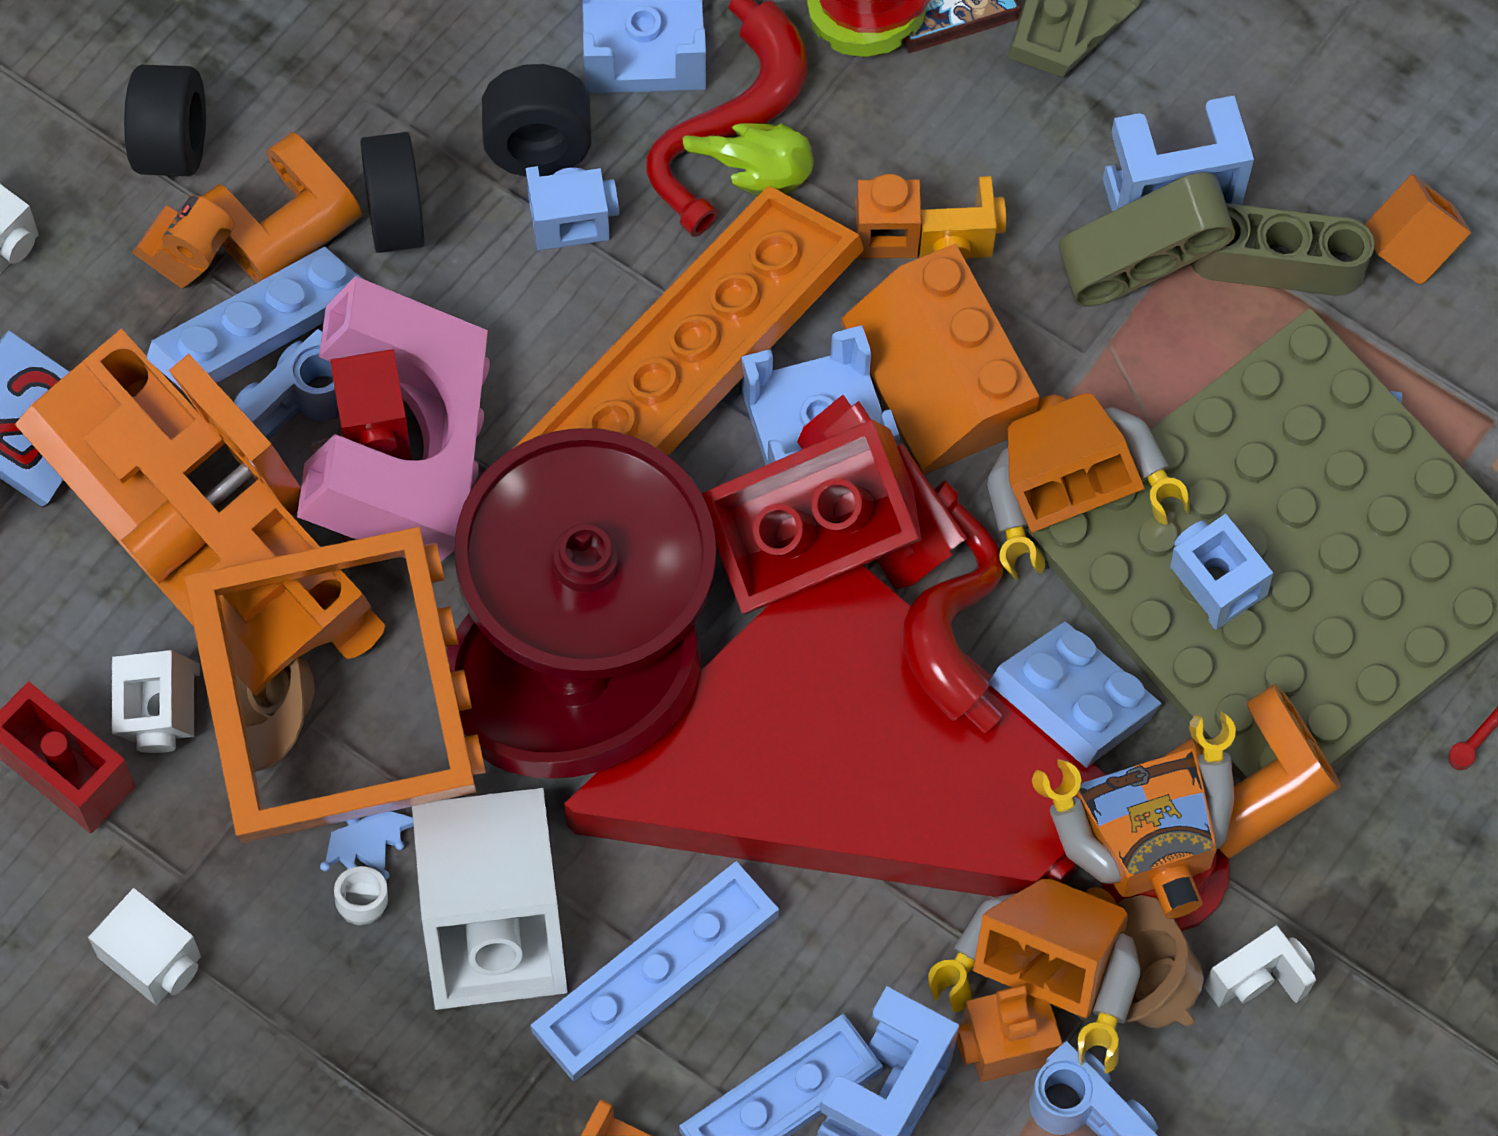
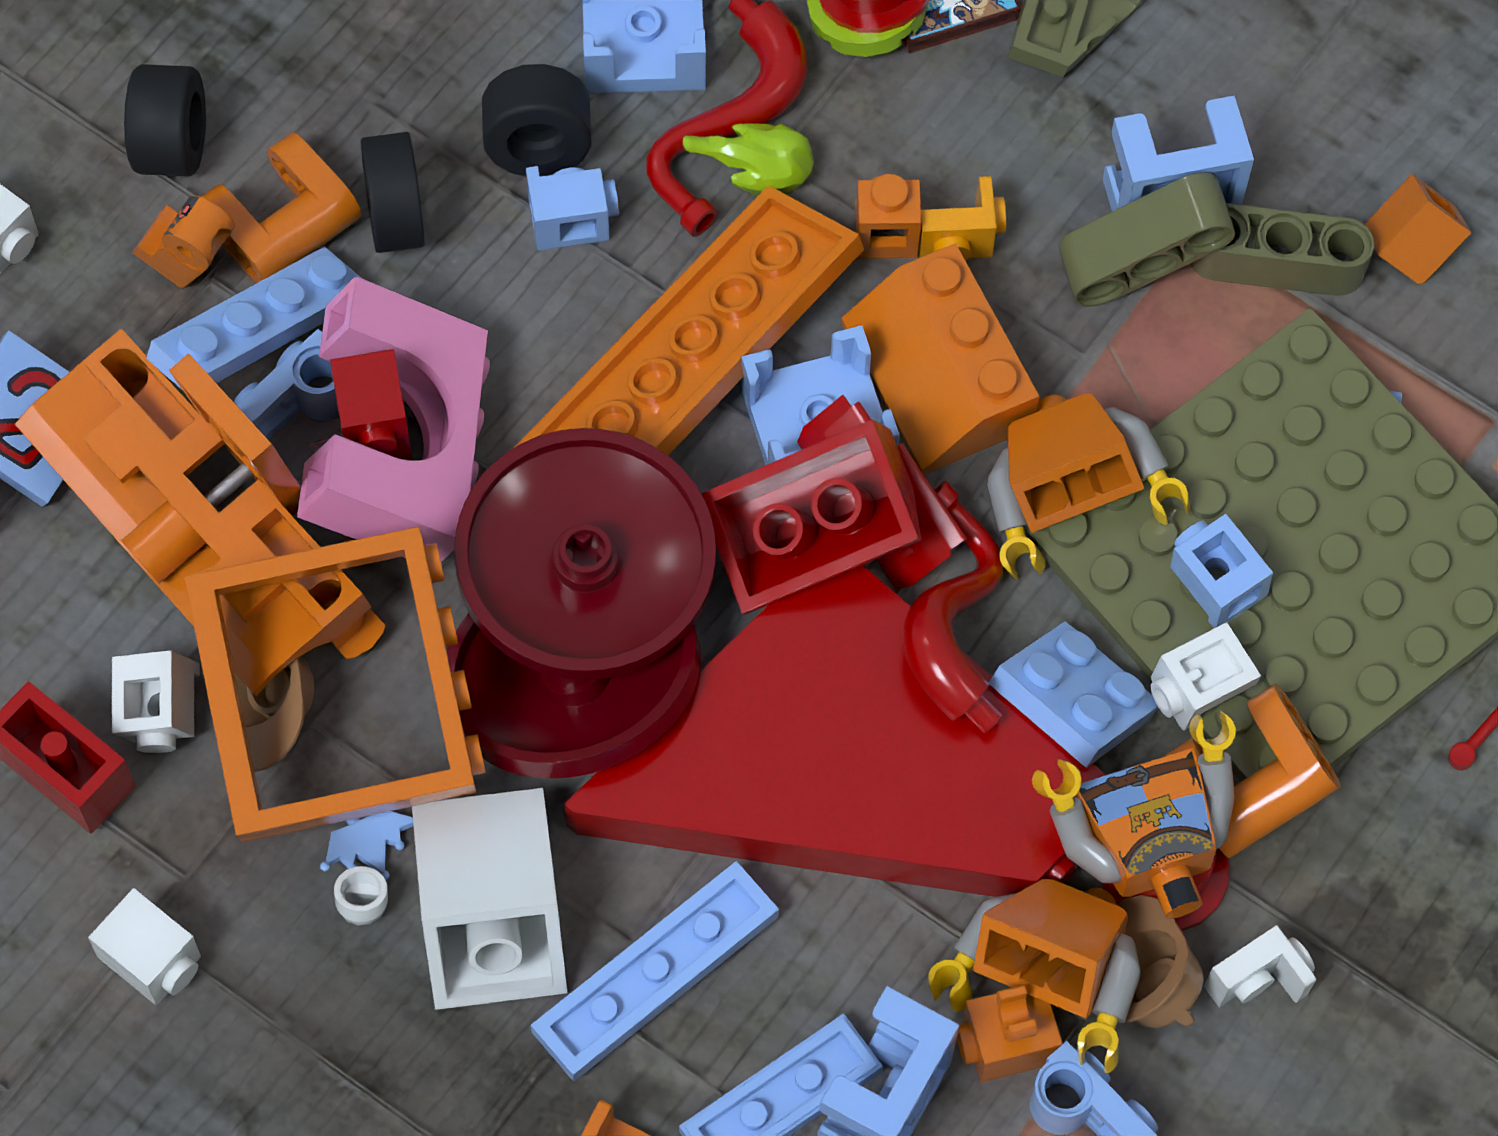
(1202, 675): none -> white bracket

